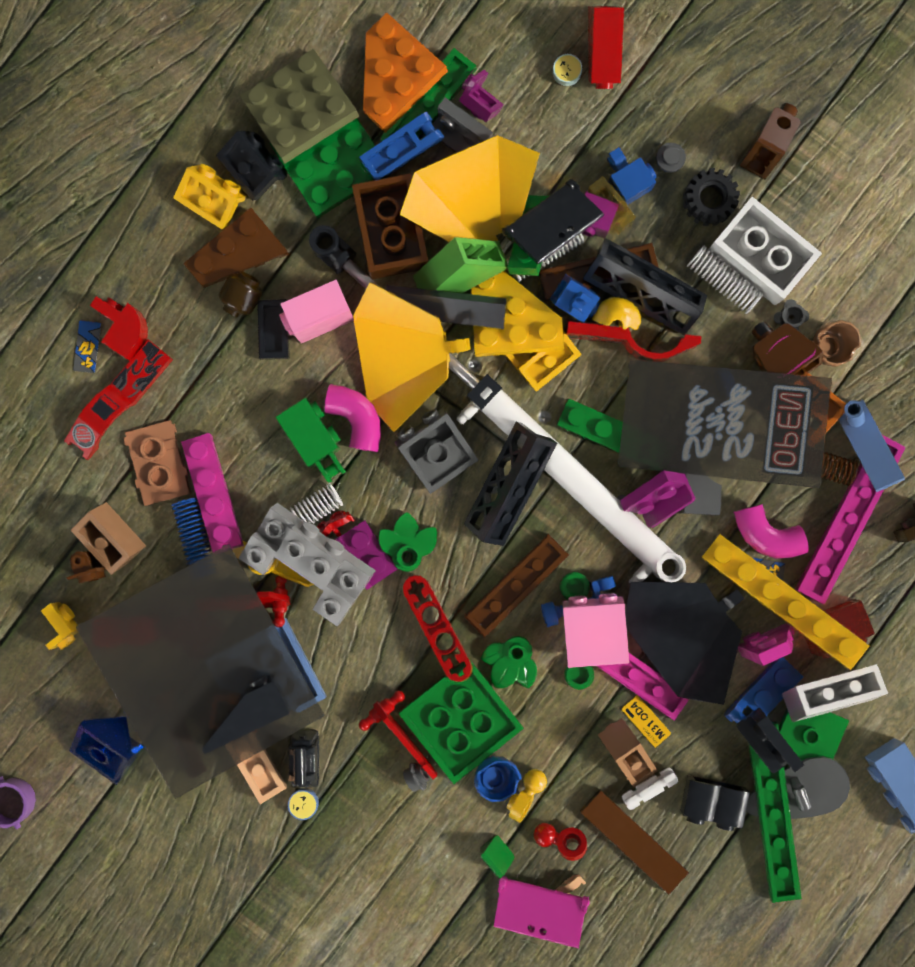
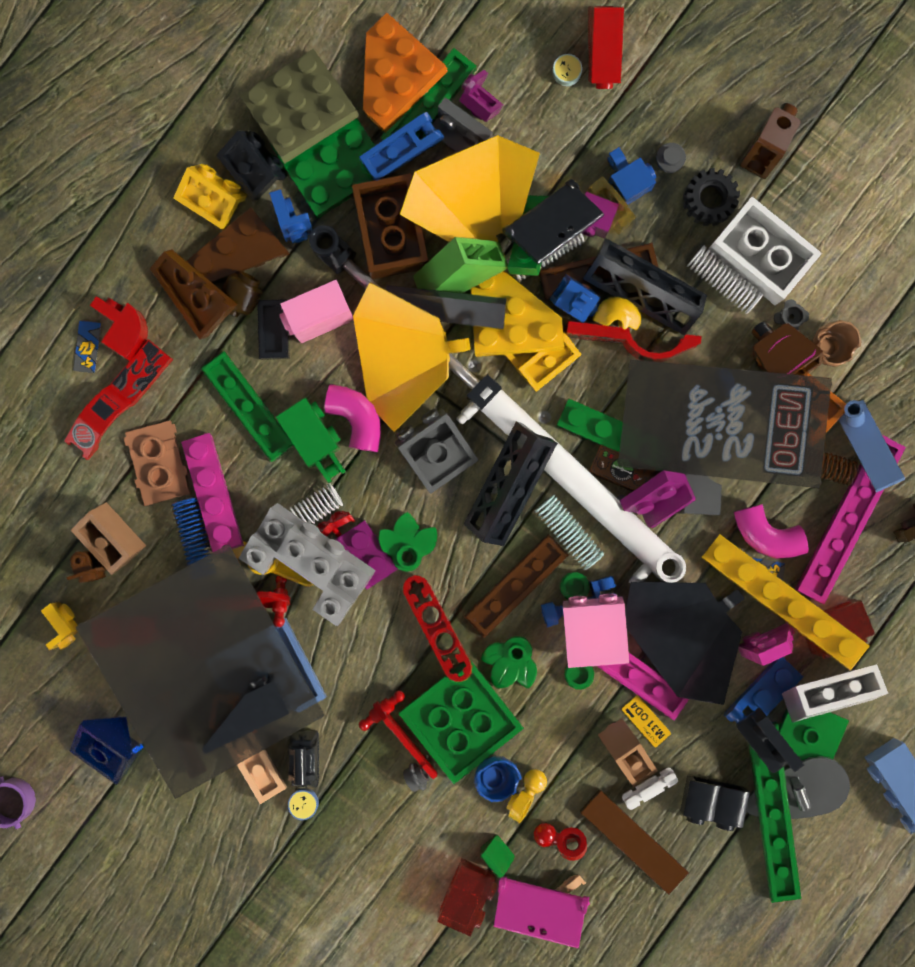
(193, 294): none -> reddish brown wing
(247, 406): none -> green tile
(293, 227): none -> blue bracket
(466, 897): none -> clear red brick
(551, 500): none -> light aqua piece
(606, 468): none -> reddish brown tile

